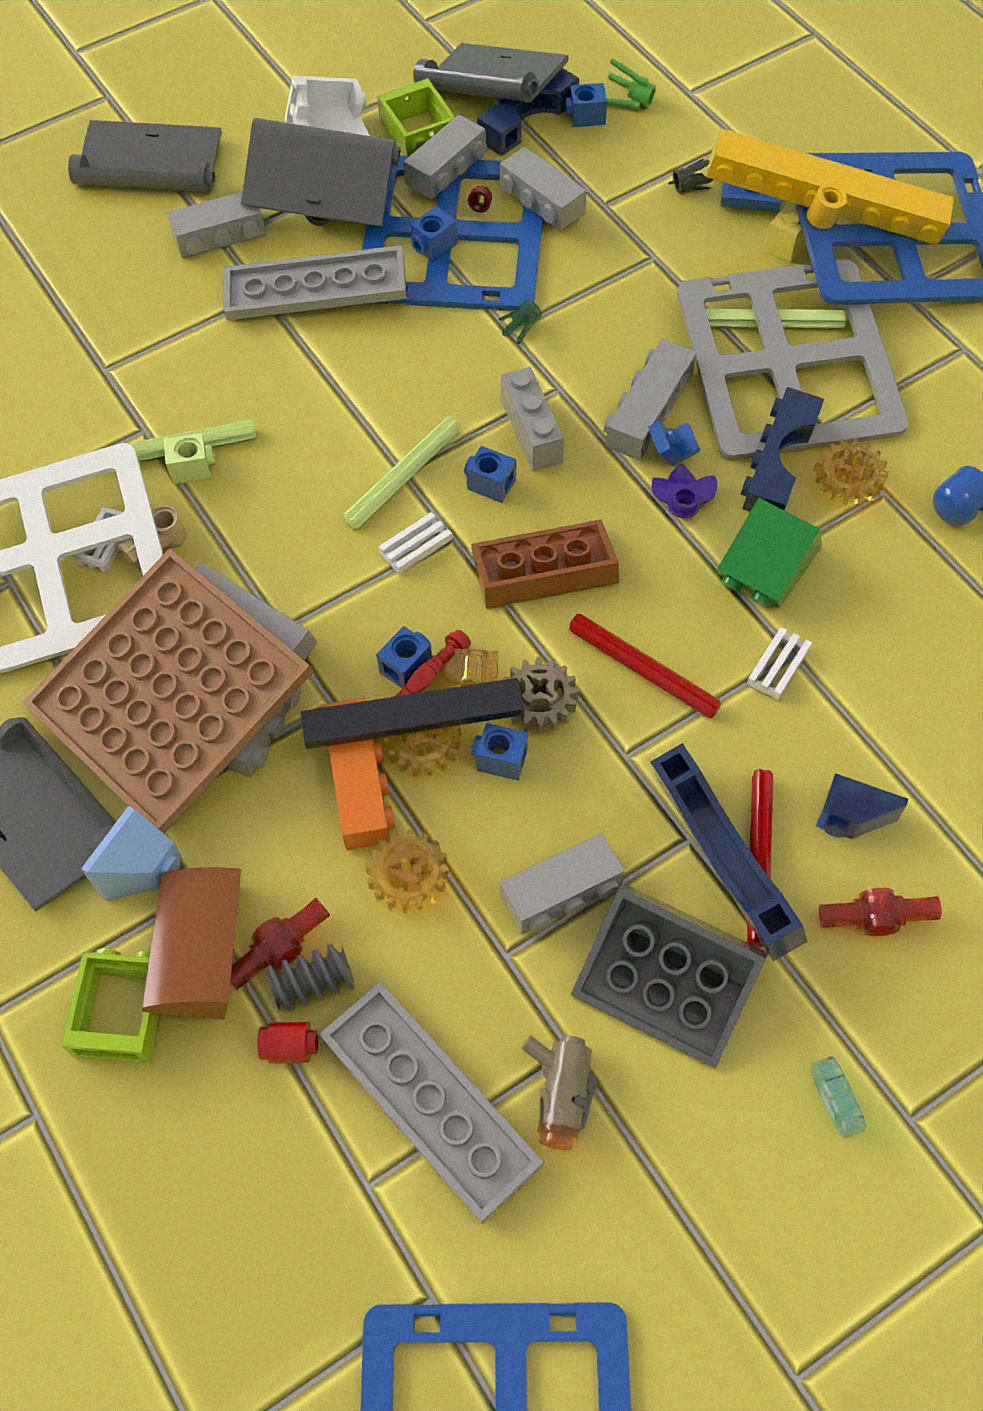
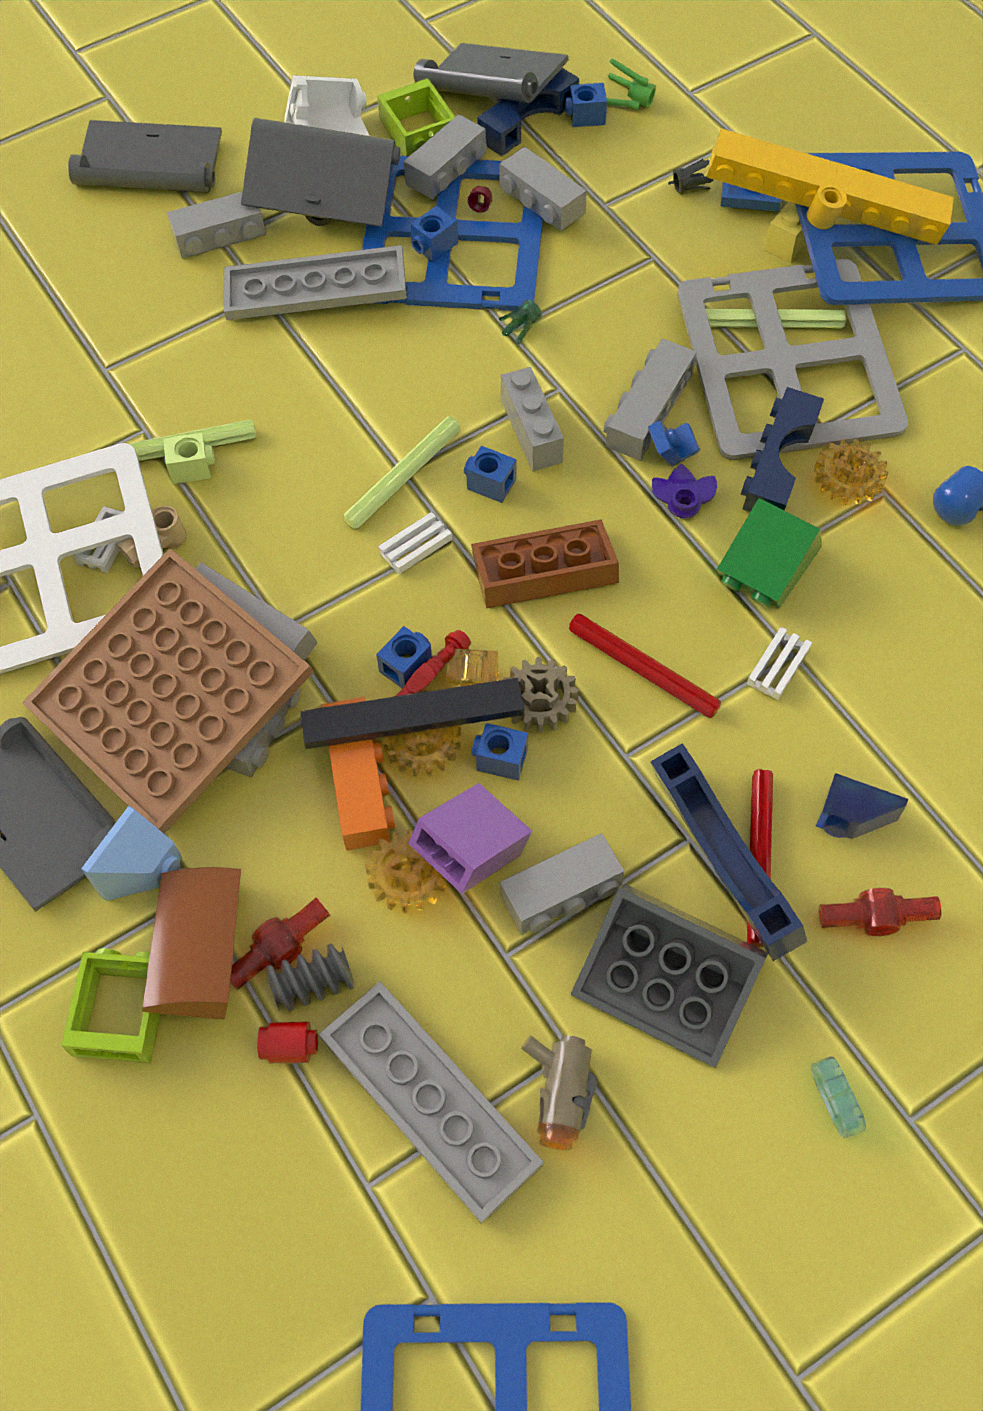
(469, 837): none -> medium lavender brick

